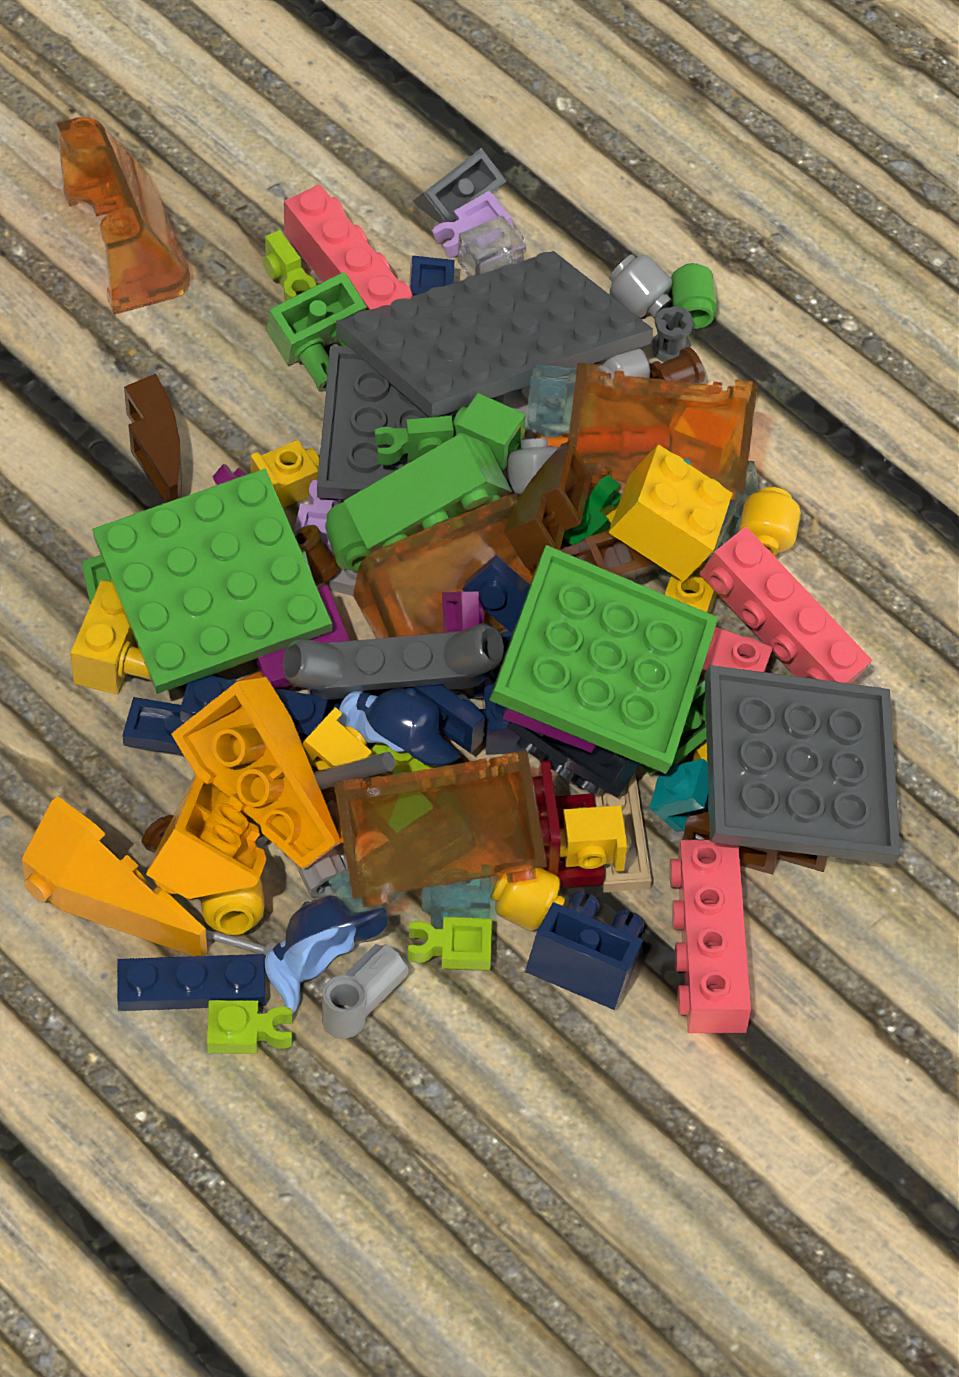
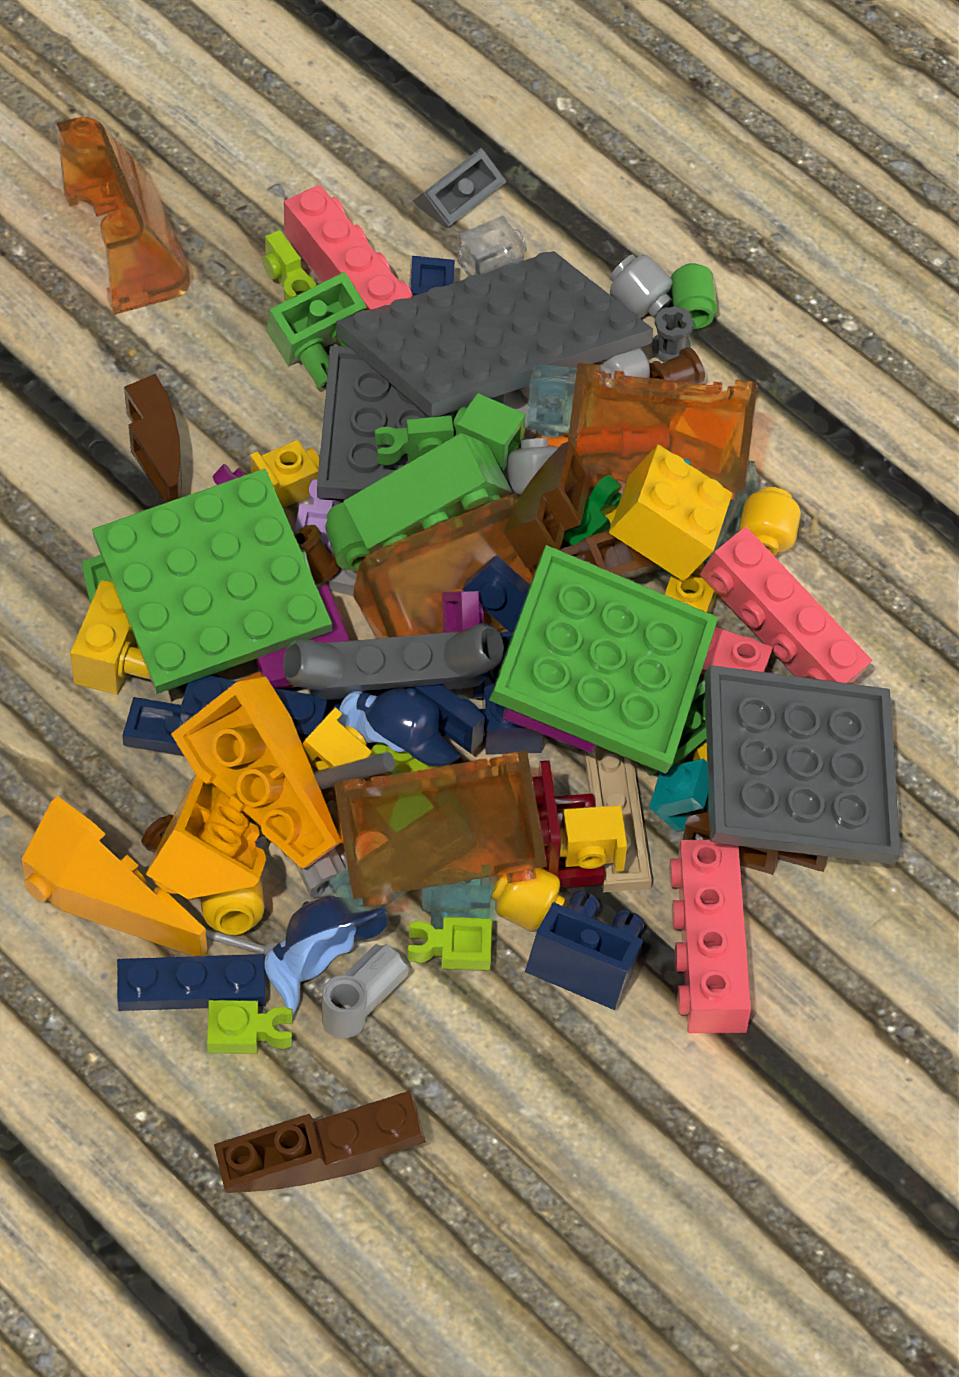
(319, 1150): none -> reddish brown slope
(467, 217): lavender plate -> none
(593, 770): black bracket -> none

